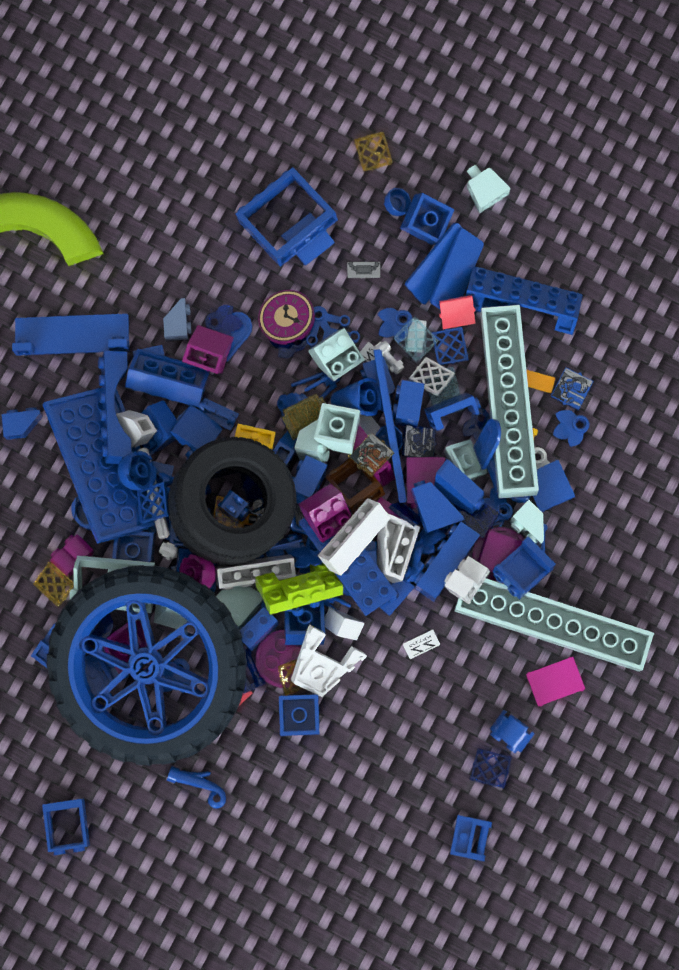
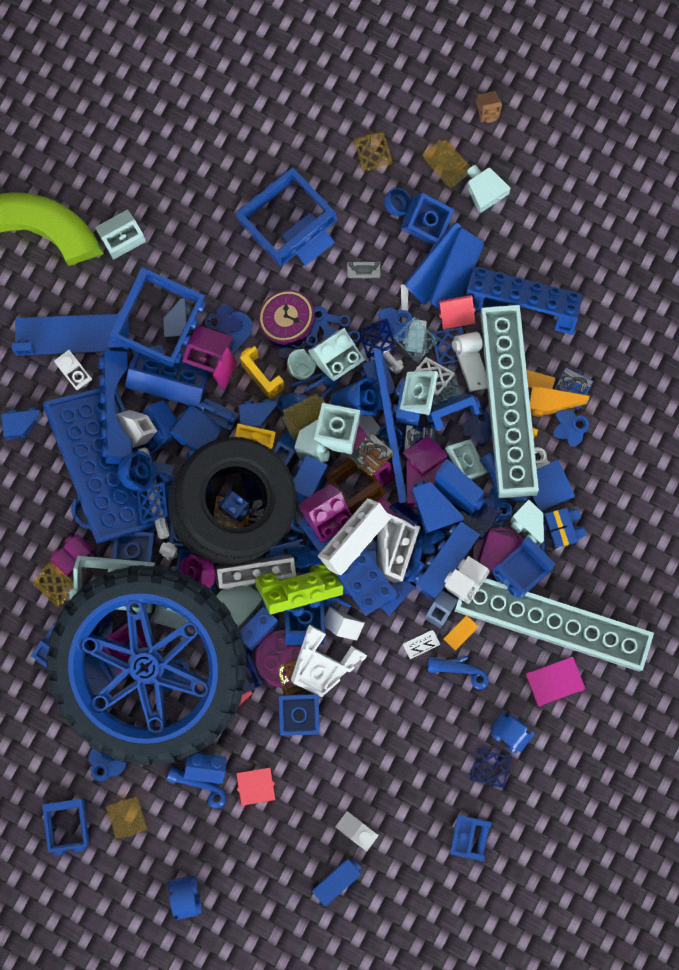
(72, 370): none -> white slope
(102, 760): none -> blue plate
(120, 234): none -> light aqua slope
(126, 818): none -> clear yellow piece
(147, 275): none -> blue window
(183, 897): none -> blue brick
(205, 768): none -> blue brick
(225, 368): none -> dark pink piece
(255, 786): none -> coral piece
(257, 413): none -> blue slope
(271, 388): none -> yellow panel
(301, 364): none -> light aqua hair
(337, 881): none -> blue window
(356, 831): none -> white slope
(374, 327): none -> clear blue window
(404, 301): none -> white sticker
(419, 391): none -> light aqua slope
(425, 455): none -> magenta piece
(440, 609): none -> sand blue slope
(446, 162): none -> clear yellow window
(456, 666): none -> blue plant
(461, 632): none -> light orange sticker
(467, 351): none -> white door
(487, 442): blue window -> none
(489, 106): none -> medium nougat slope
(549, 401): none -> light orange slope
(567, 535): none -> blue hips

